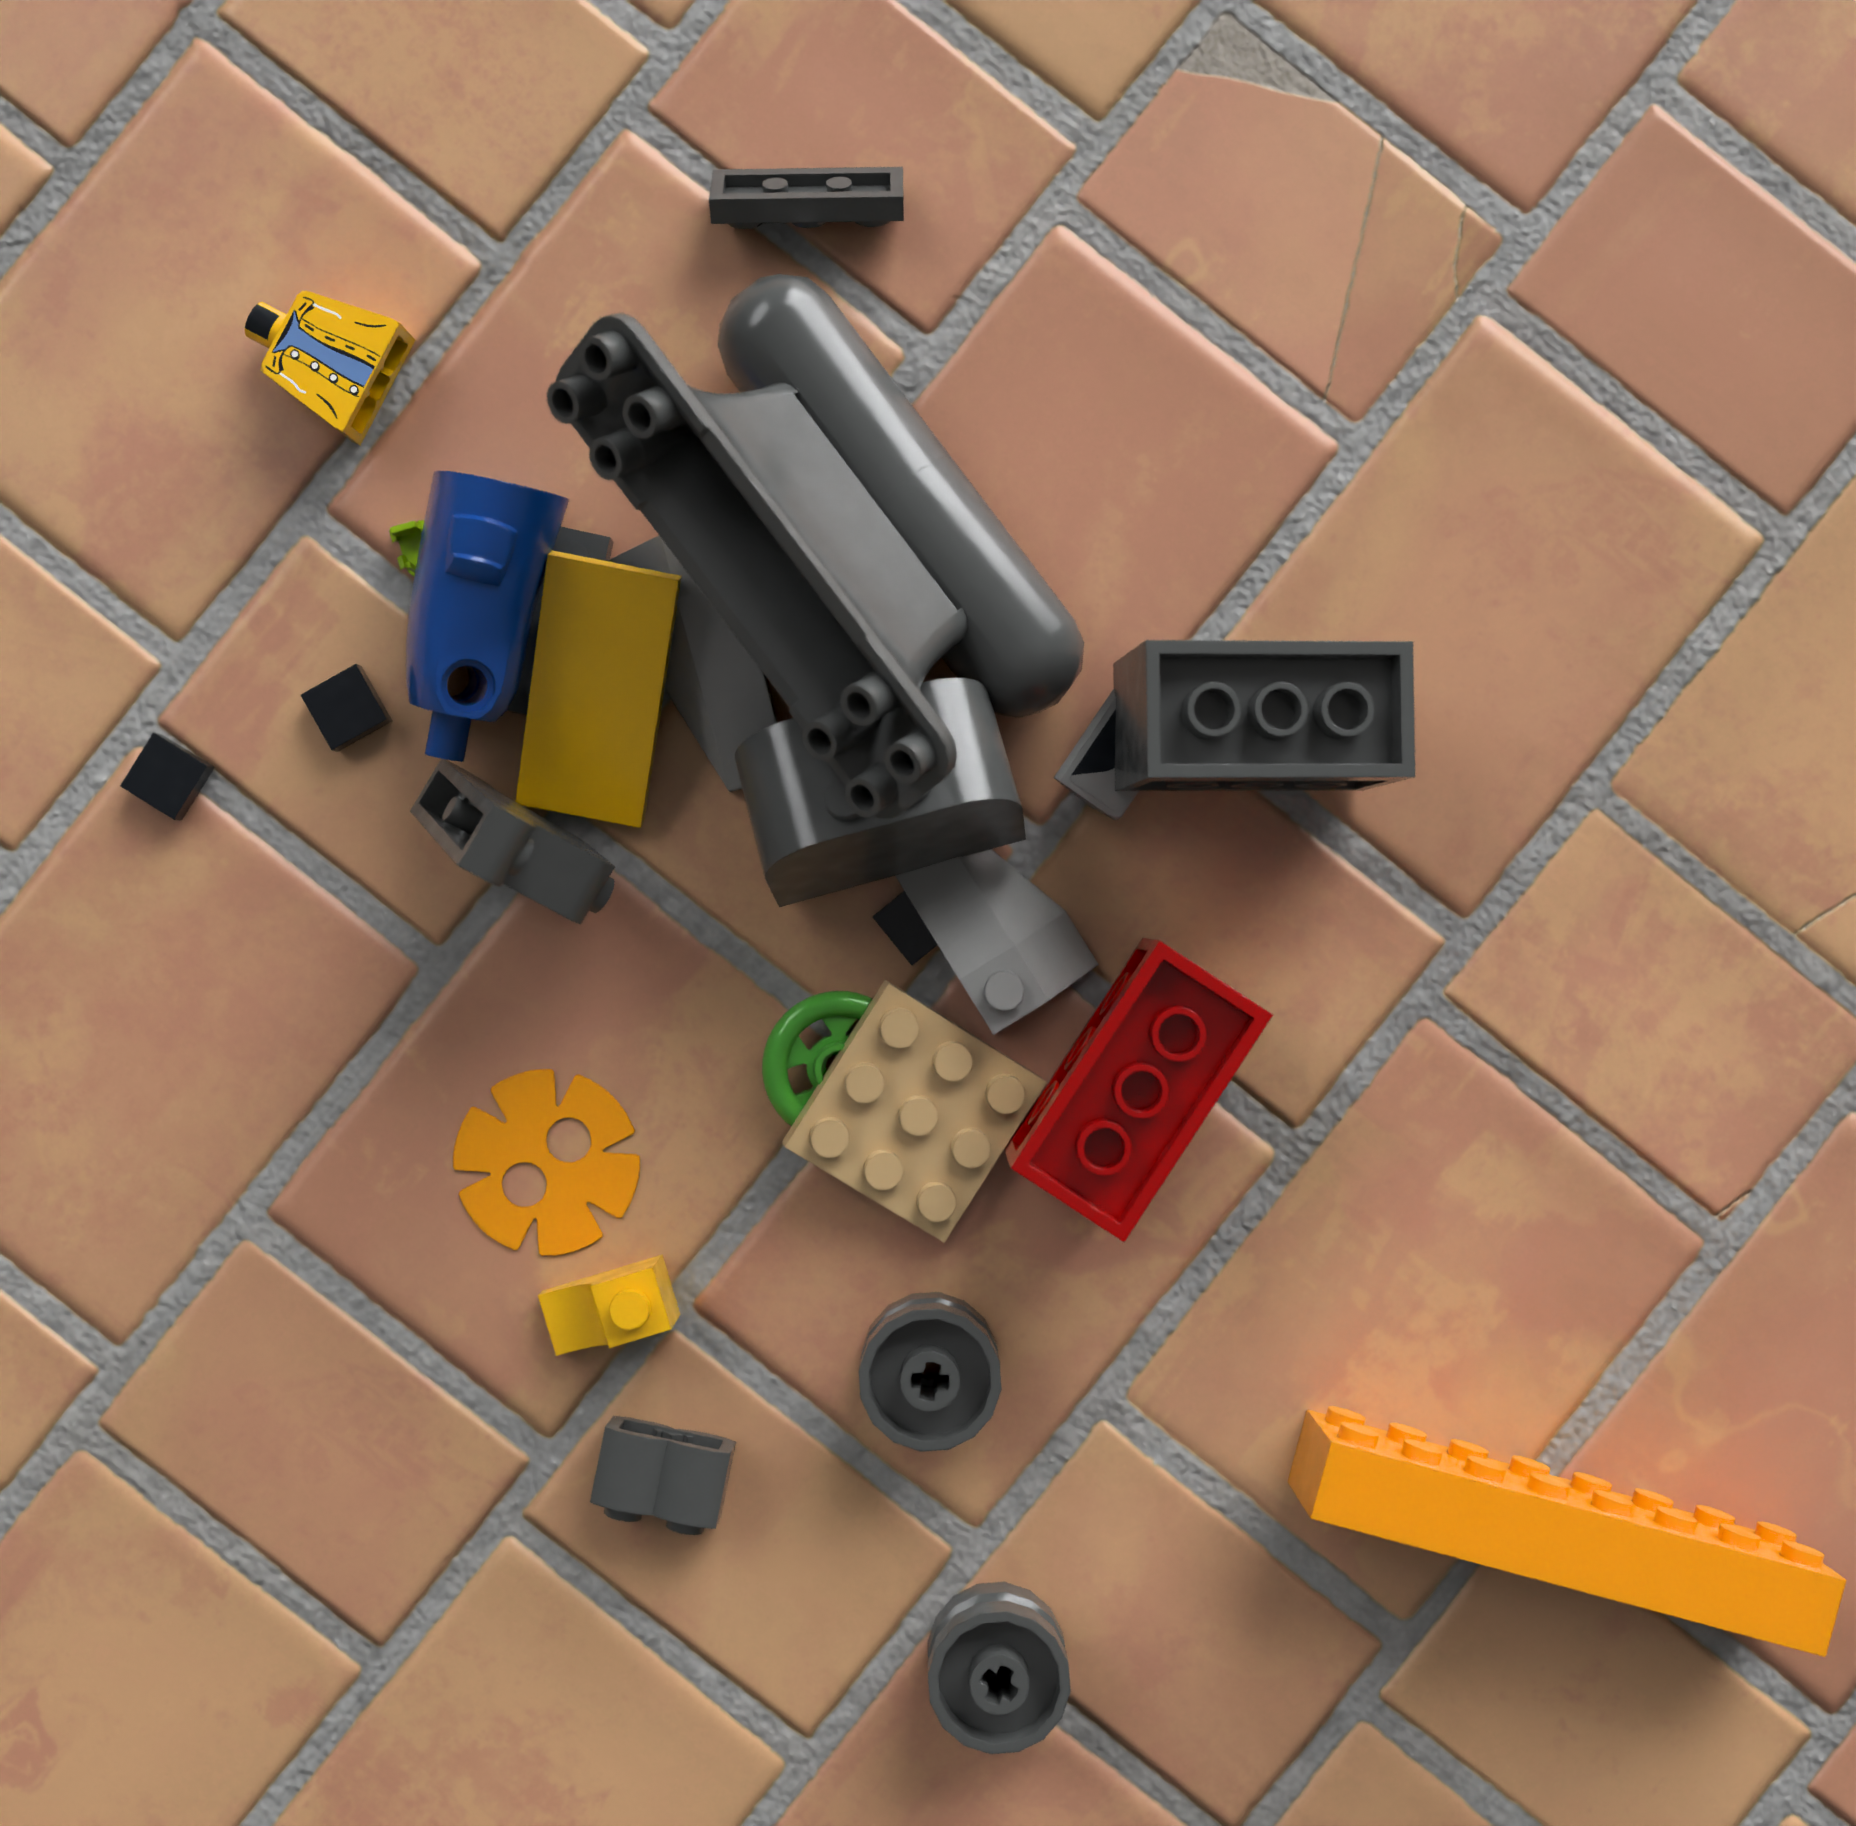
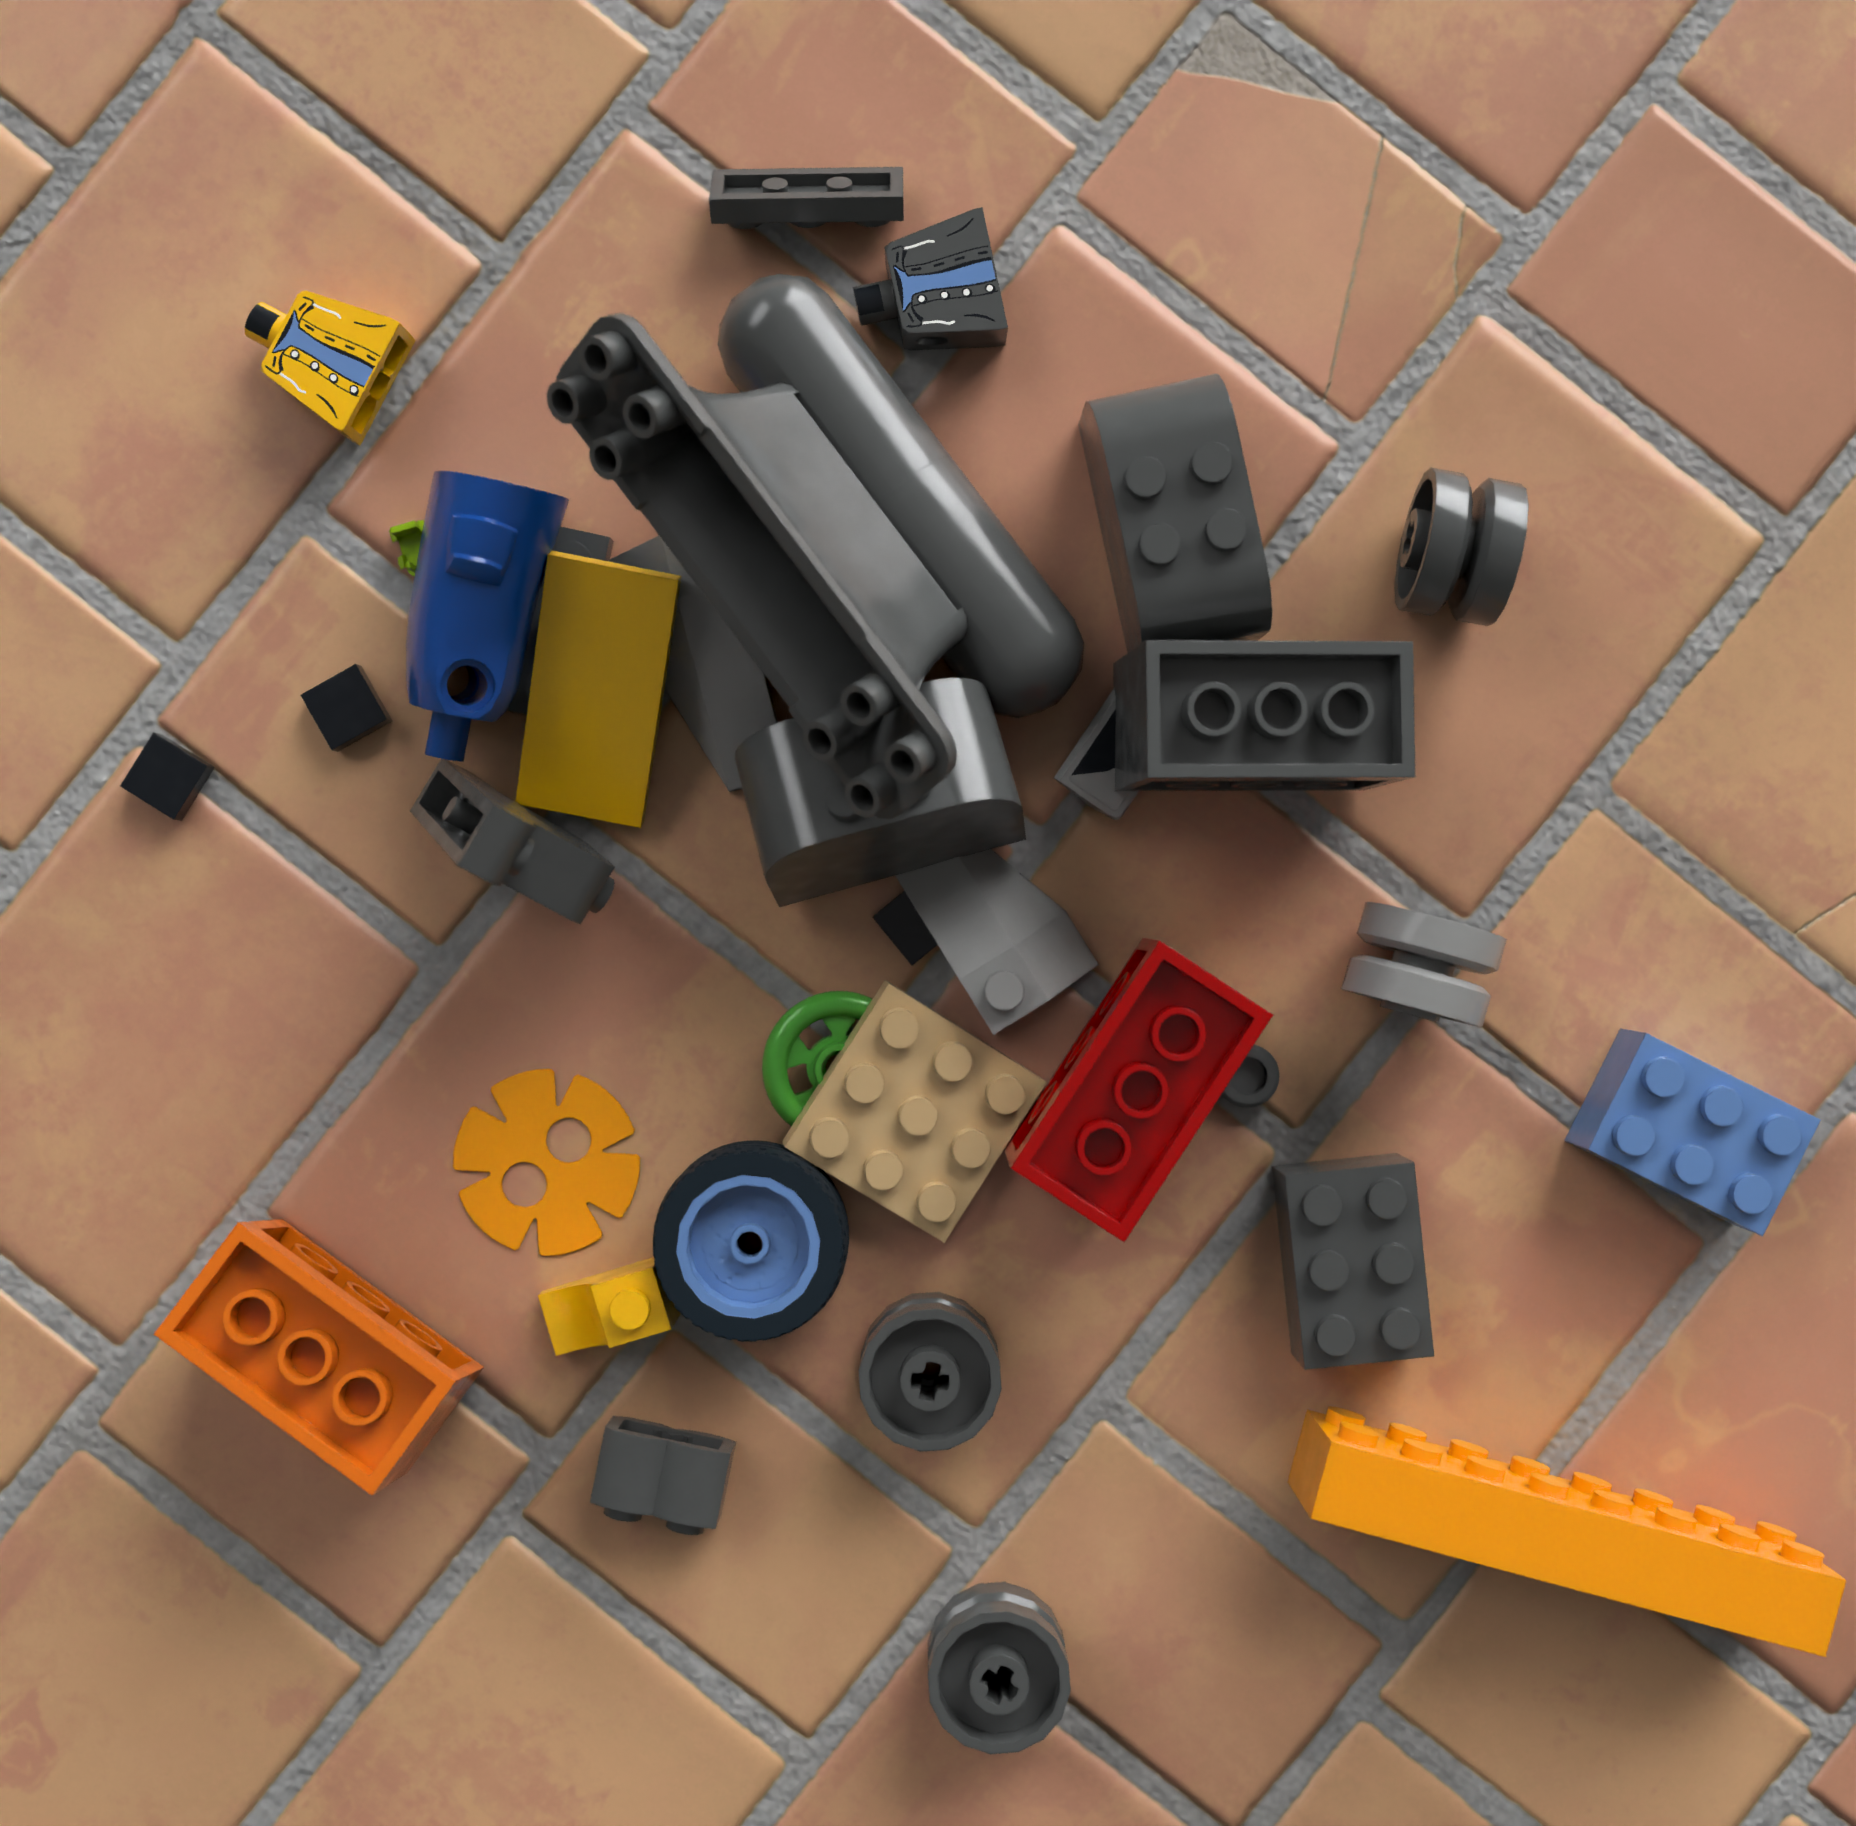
(319, 1352): none -> orange brick
(743, 1290): none -> wheel
(940, 288): none -> dark grey torso
(1177, 513): none -> dark grey brick
(1254, 1080): none -> dark grey tile
(1353, 1261): none -> dark grey brick
(1423, 964): none -> light grey wheel
(1461, 547): none -> dark grey wheel
(1692, 1130): none -> medium blue brick

